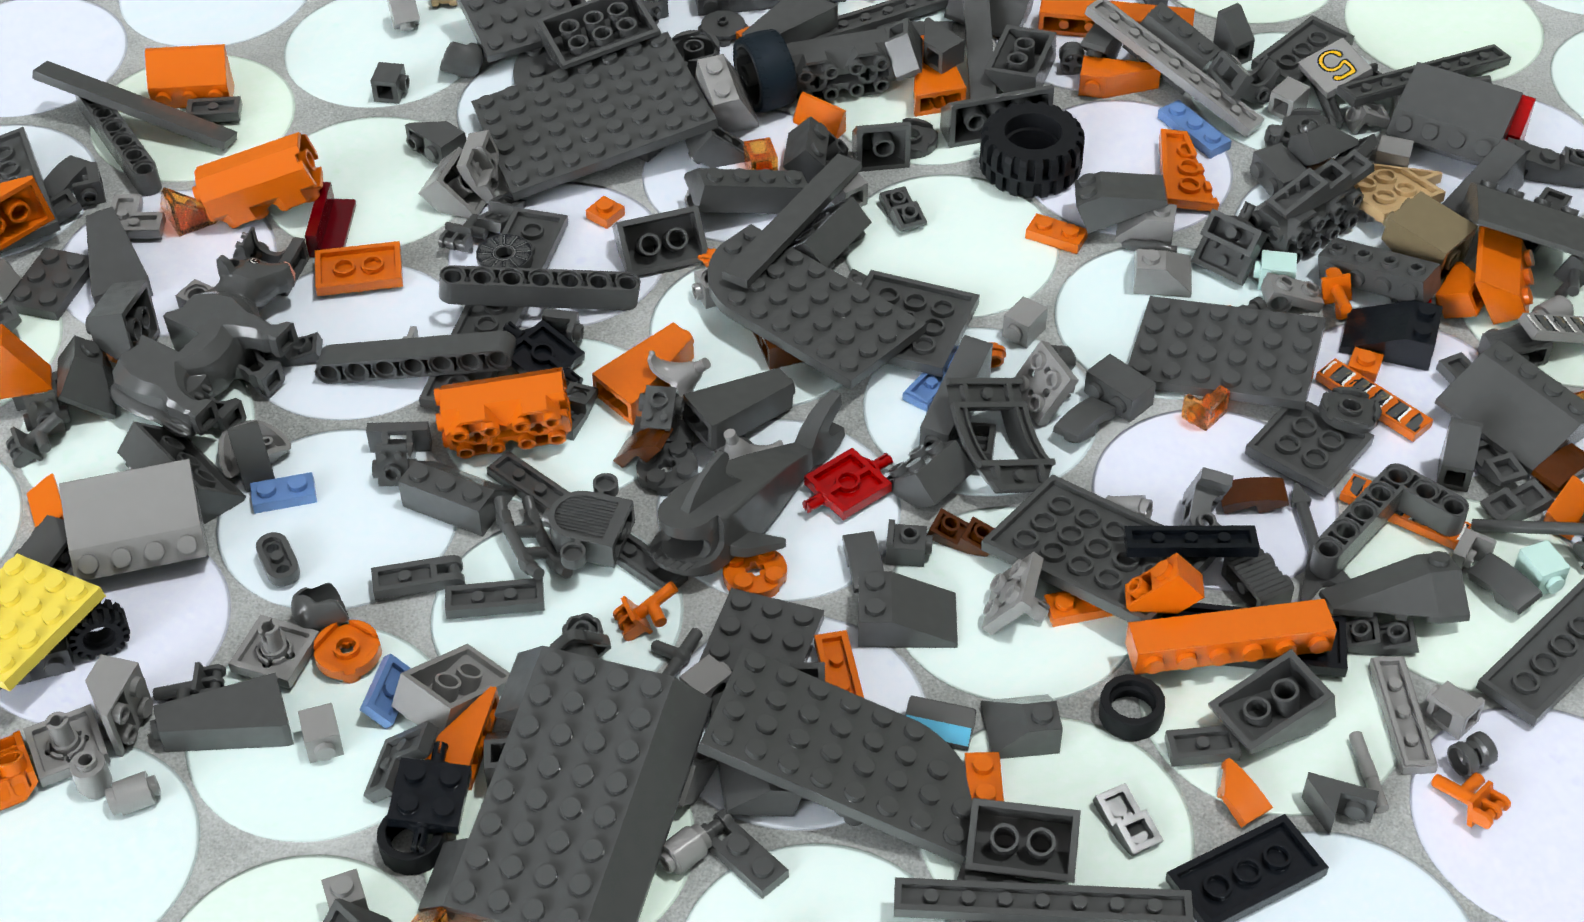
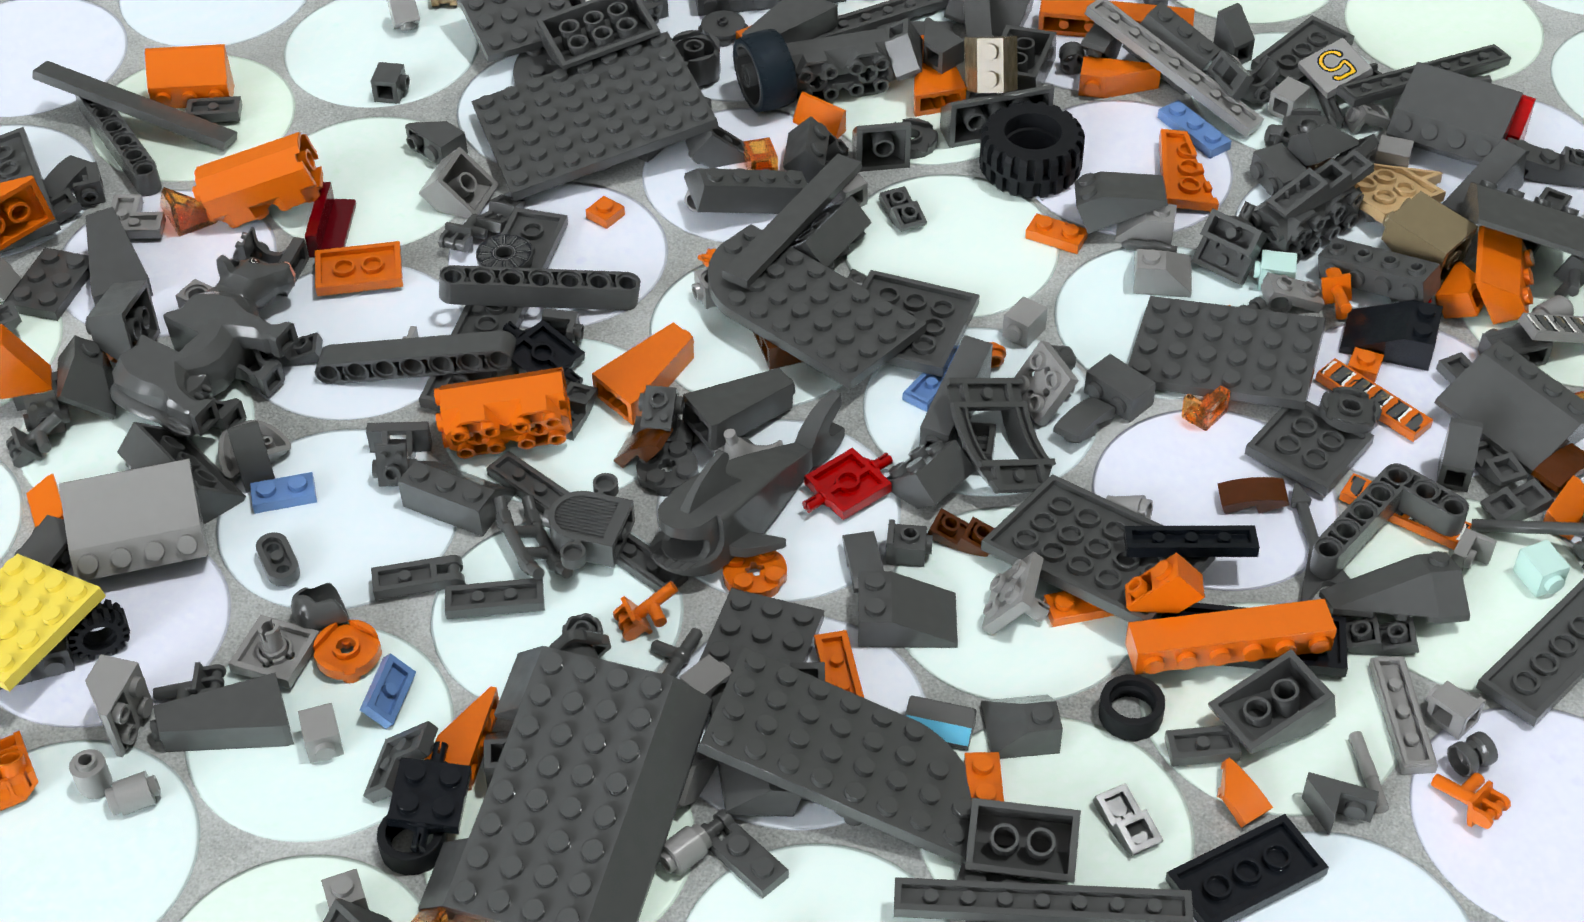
(62, 738): light grey plate -> none
(446, 686): light grey slope -> none
(462, 59): dark grey hair -> none
(479, 164): light grey slope -> none
(660, 241): dark grey slope -> none
(678, 374): light grey piece -> none
(725, 93): light grey slope -> none
(991, 64): none -> dark tan slope
(1203, 497): dark grey tile -> none
(1257, 580): dark grey brick -> none
(1506, 583): dark grey slope -> none

